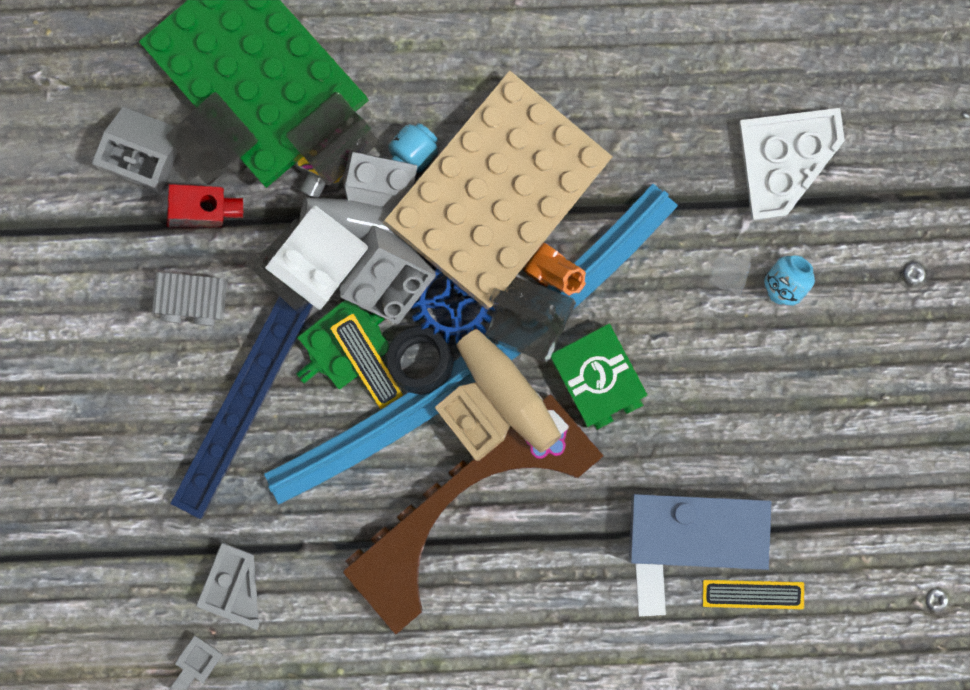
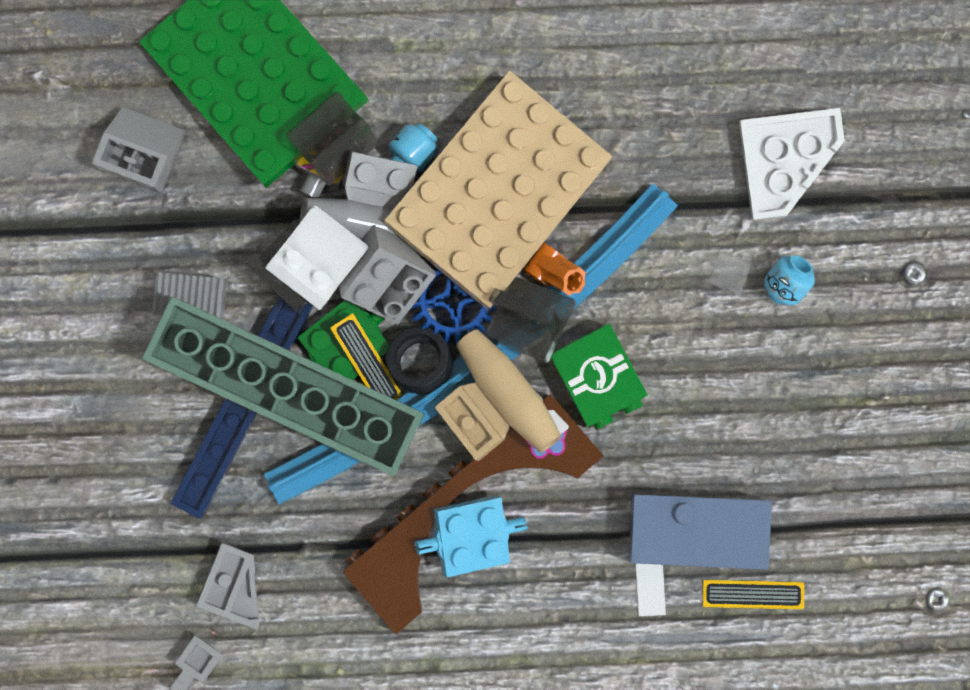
(185, 207): red torso -> none
(212, 139): clear smoke bracket -> none
(283, 386): none -> sand green brick
(471, 536): none -> medium azure plate

